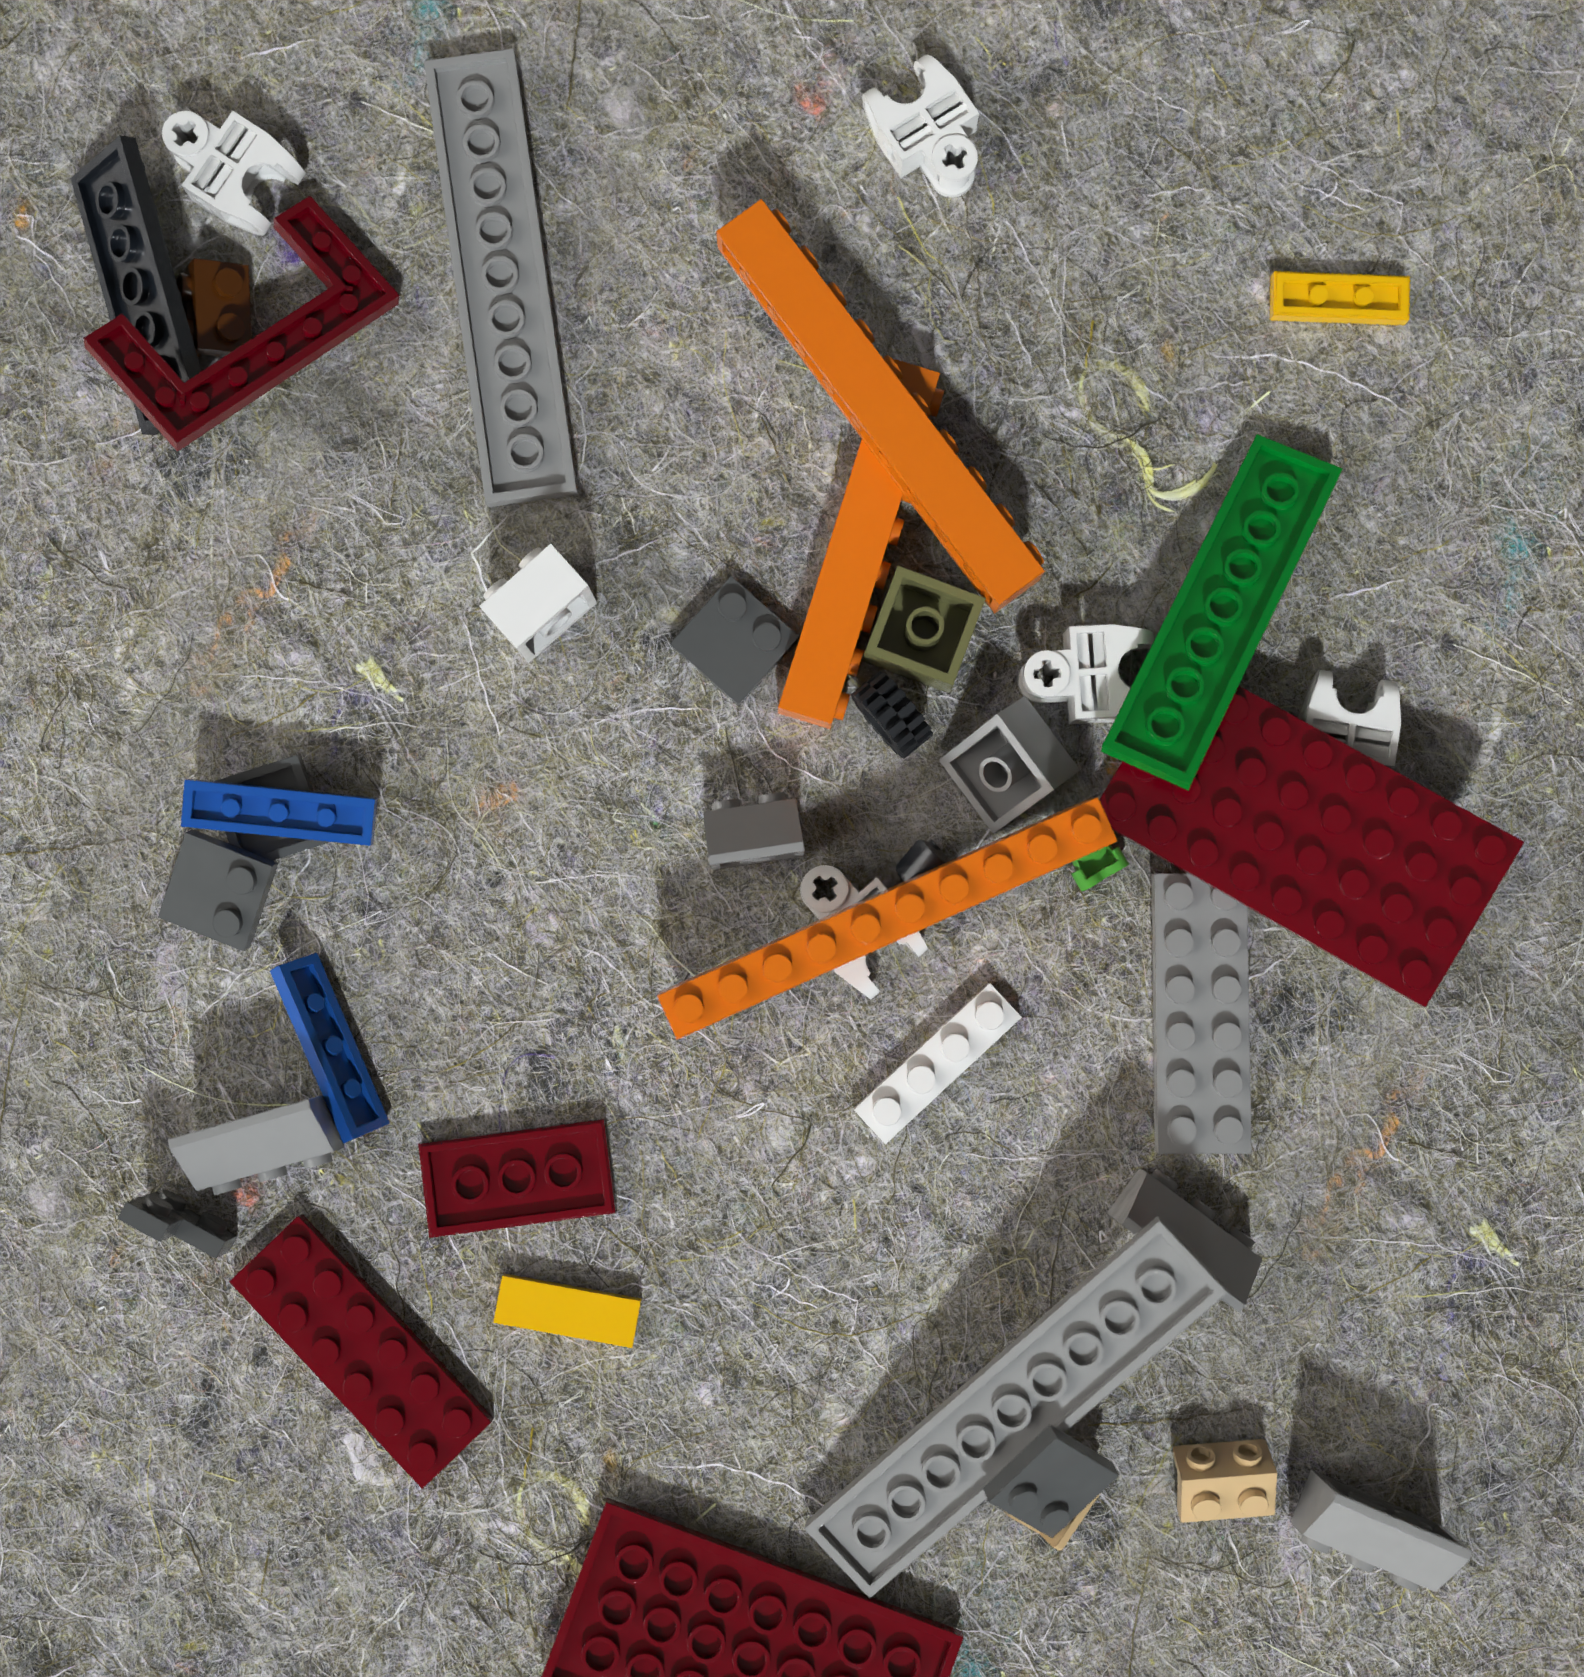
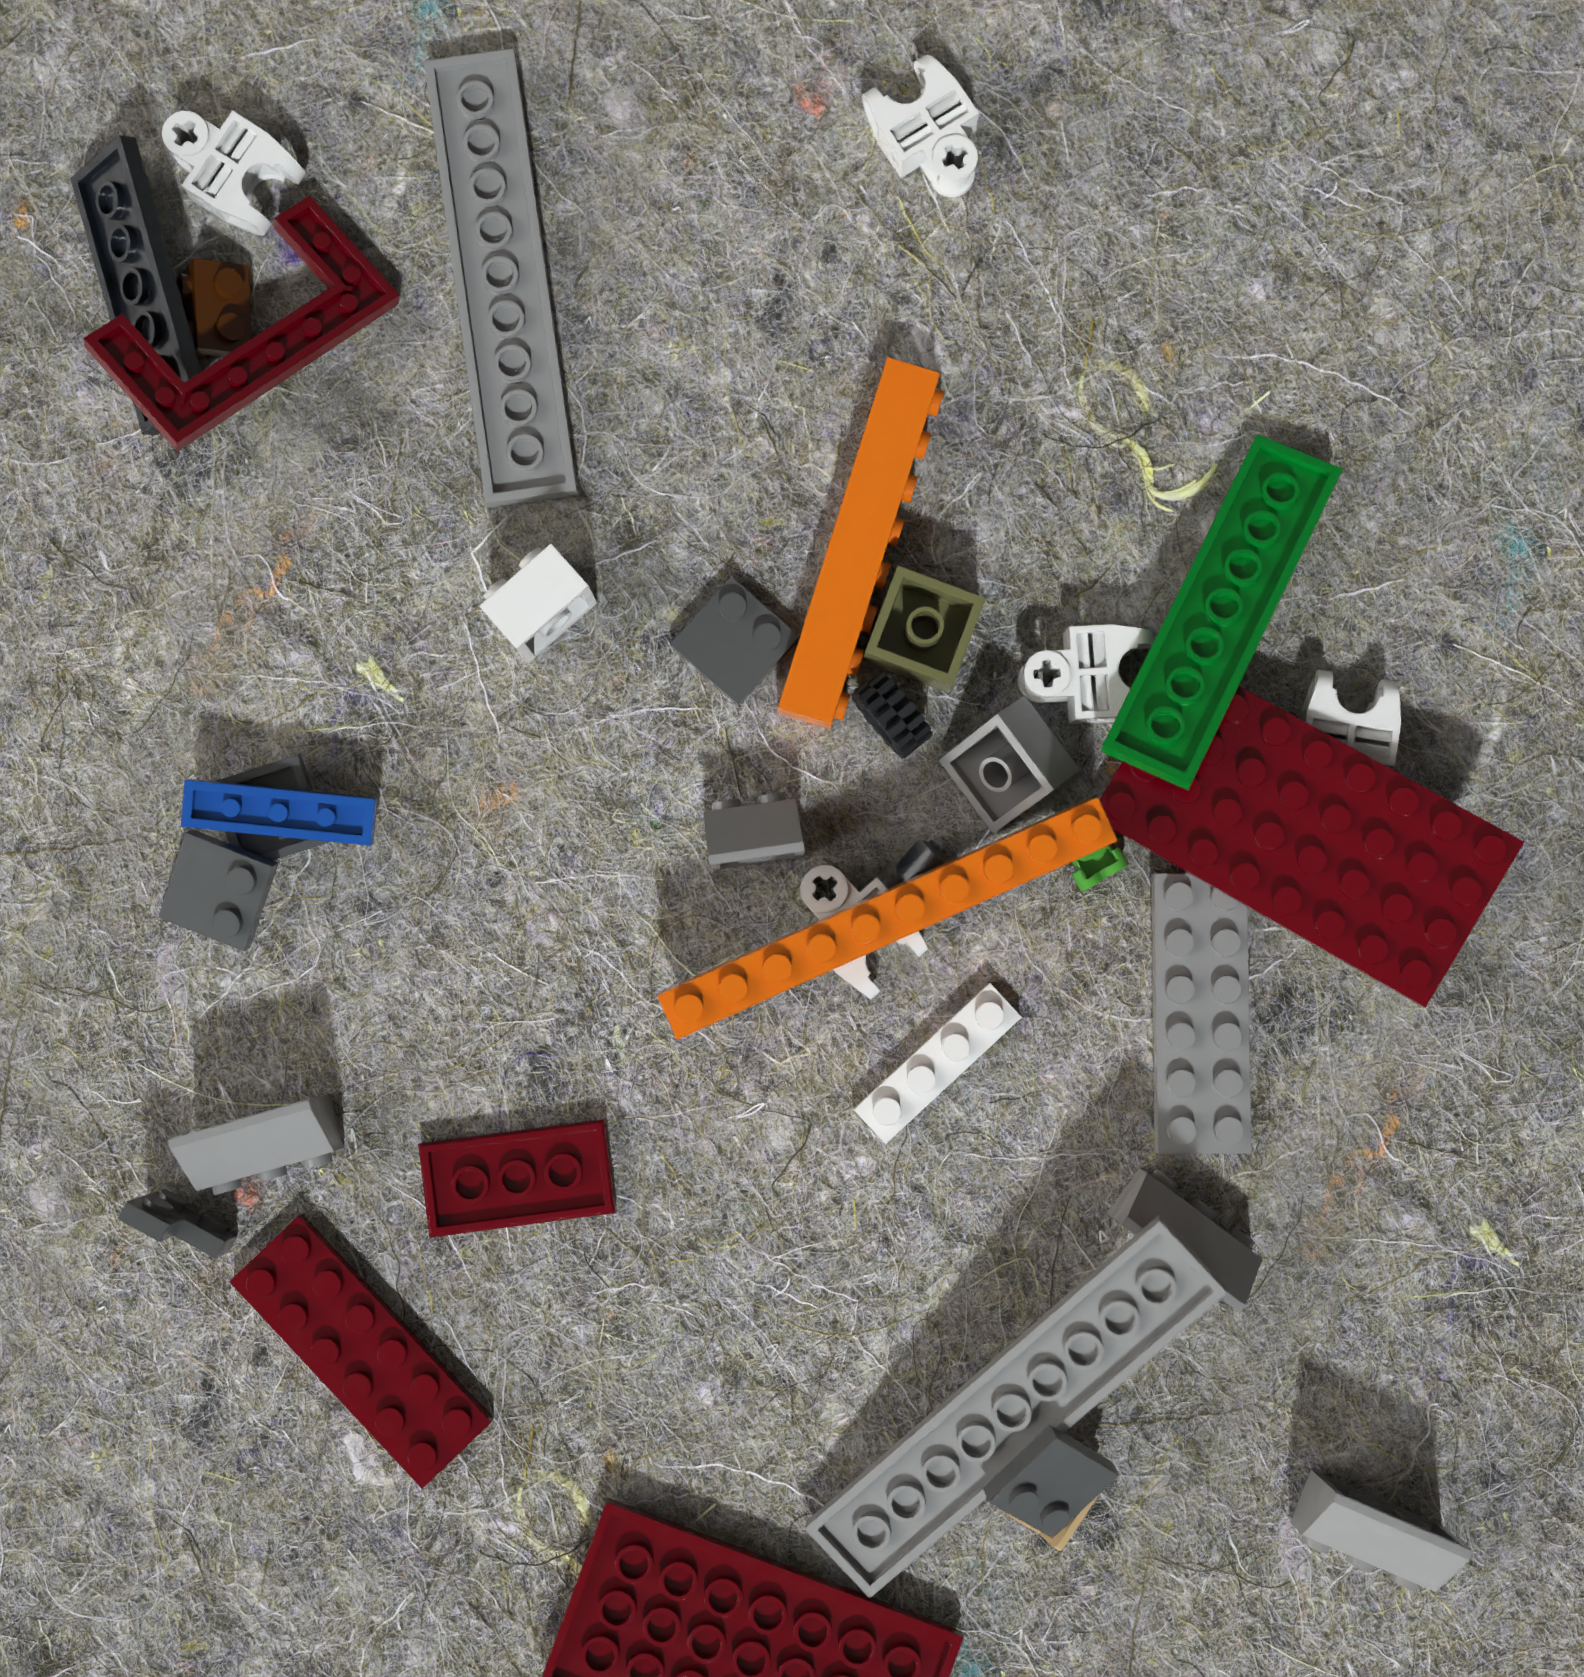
(329, 1047): blue plate -> none
(567, 1310): yellow tile -> none
(879, 405): orange brick -> none
(1225, 1480): tan bracket -> none
(1339, 298): yellow tile -> none

